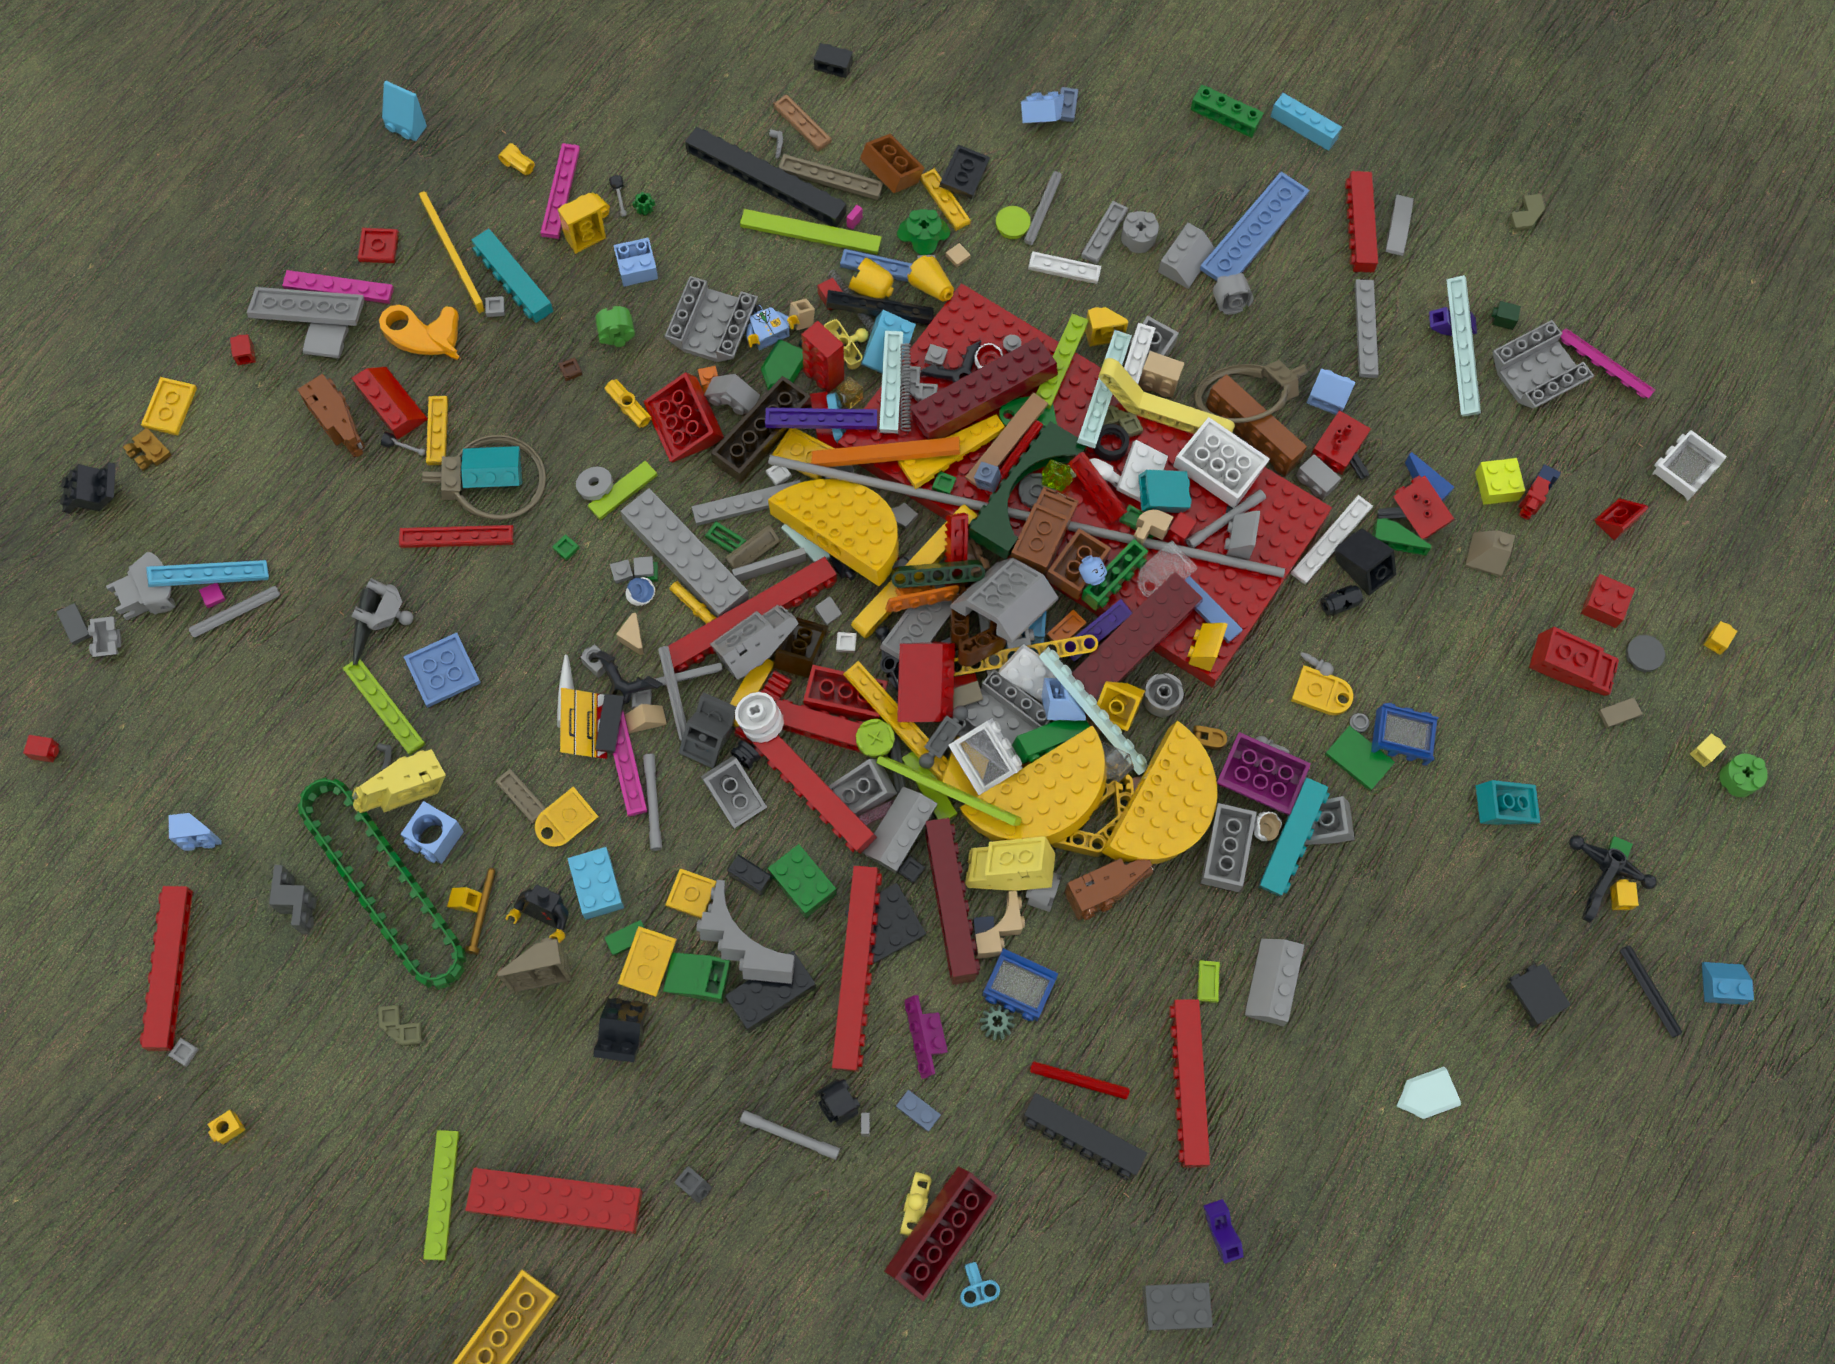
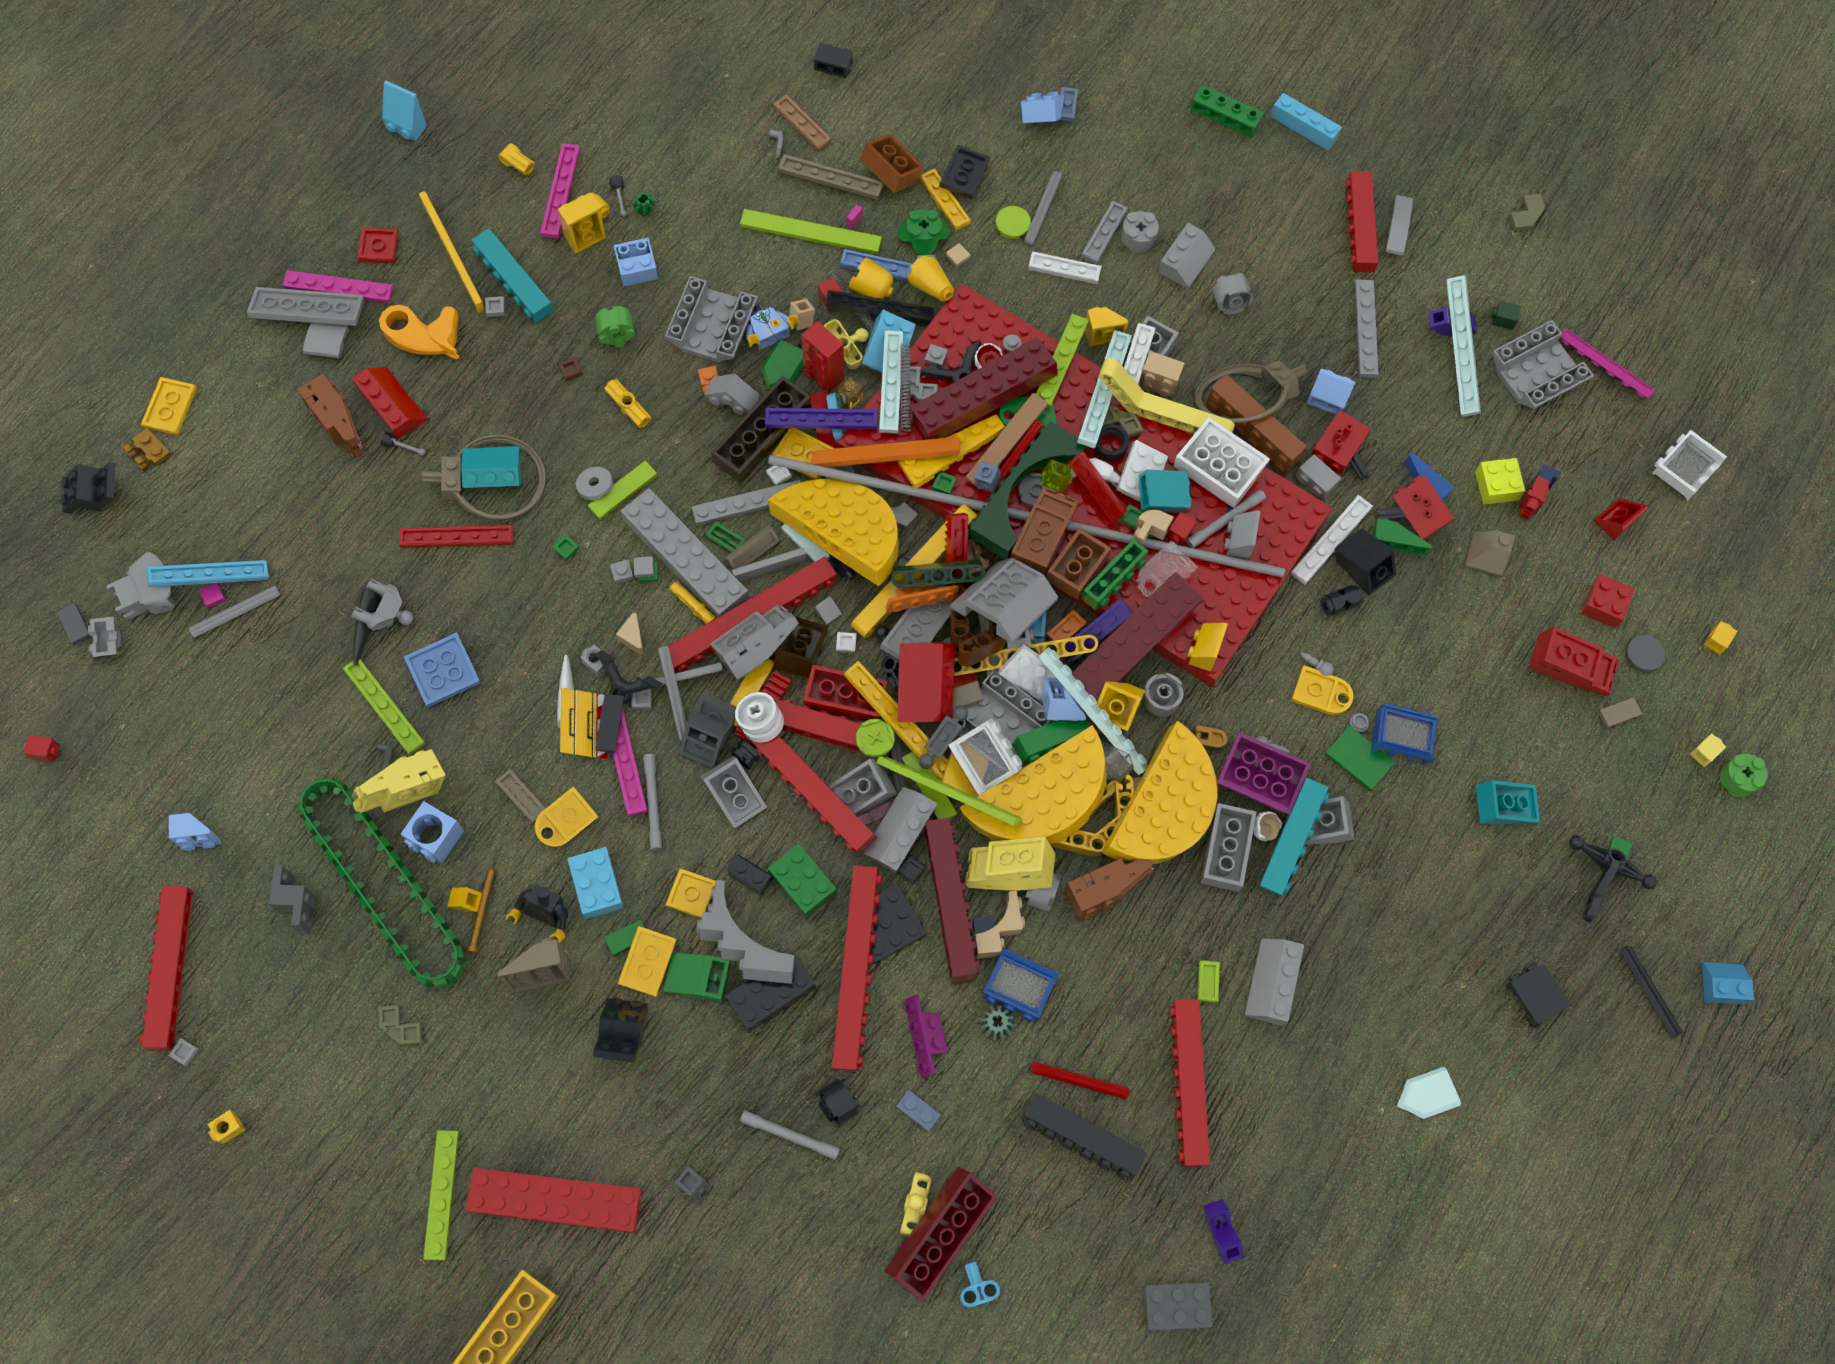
(242, 349): red brick -> none
(437, 429): yellow tile -> none
(640, 591): medium blue hair -> none
(645, 717): tan slope -> none
(683, 418): red slope -> none
(766, 177): black brick -> none
(865, 1130): light grey tile -> none
(1092, 570): light blue head -> none
(1213, 613): medium blue tile -> none
(1255, 228): medium blue plate -> none
(1624, 895): yellow brick -> none

